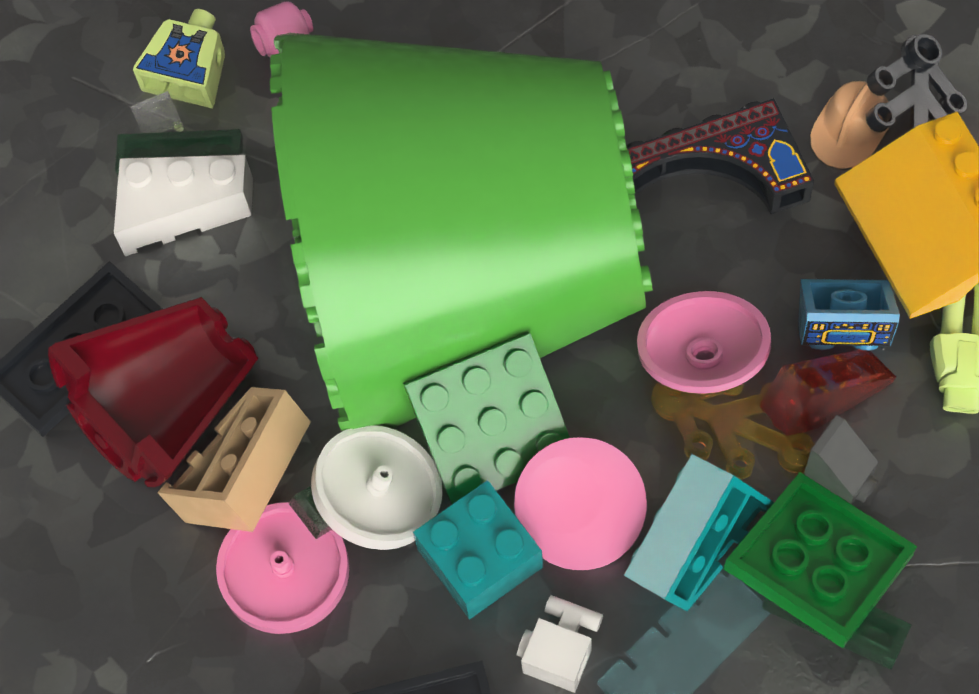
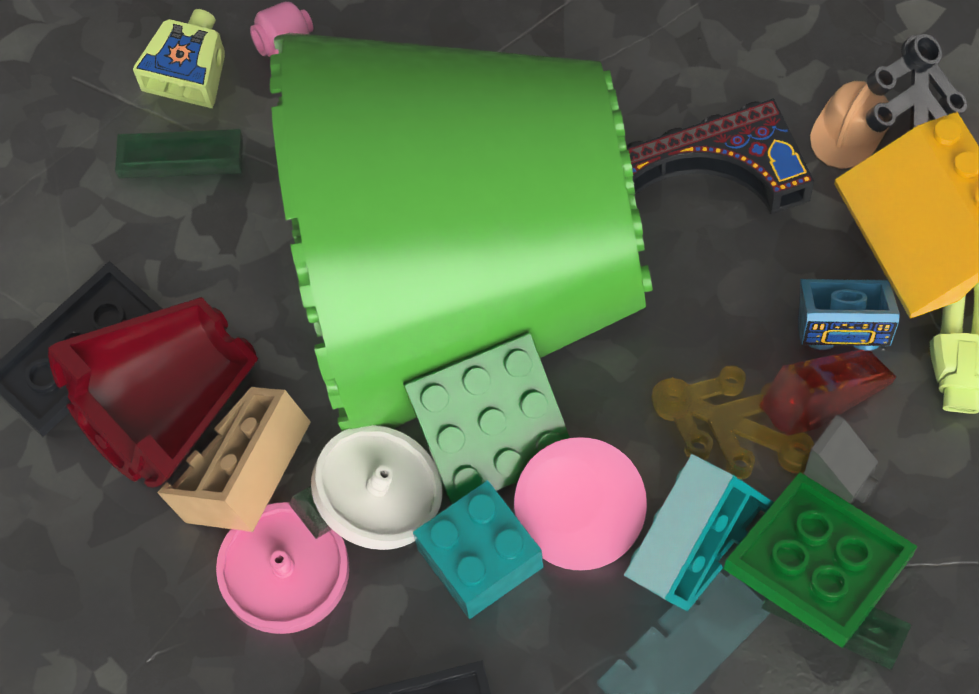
(157, 115): clear tile -> none
(177, 196): white wedge -> none
(557, 651): white brick -> none
(704, 342): bright pink dish -> none

